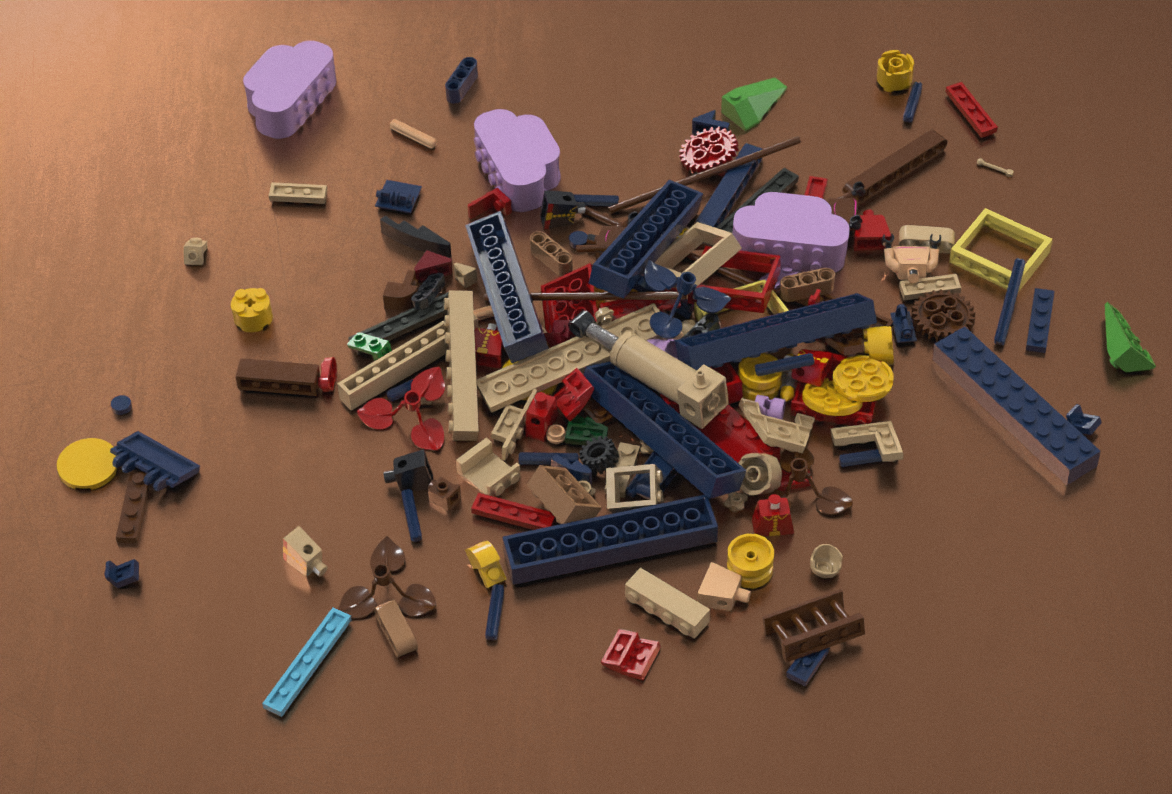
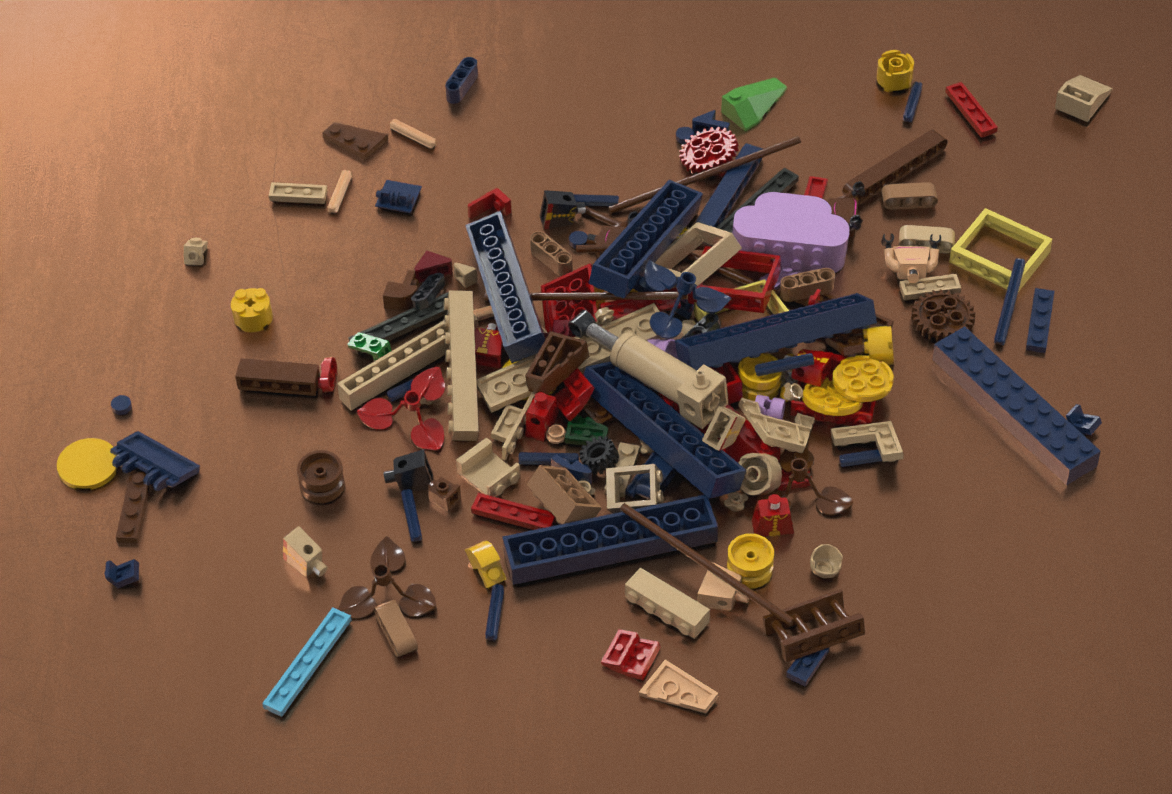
(289, 86): lavender brick -> none
(320, 476): none -> reddish brown wheel
(339, 191): none -> light nougat axle
(354, 139): none -> reddish brown wing
(418, 239): black slope -> none
(517, 156): lavender brick -> none
(555, 362): none -> reddish brown wedge
(678, 688): none -> light nougat wing
(683, 134): none -> dark blue tile
(707, 564): none -> reddish brown piece
(724, 425): none -> tan torso
(793, 392): none -> tan plate
(871, 232): red torso -> none
(903, 325): dark blue hinge -> none
(909, 196): none -> medium nougat beam
(1009, 172): tan hinge -> none
(1081, 97): none -> tan slope
(1123, 344): bright green wedge -> none

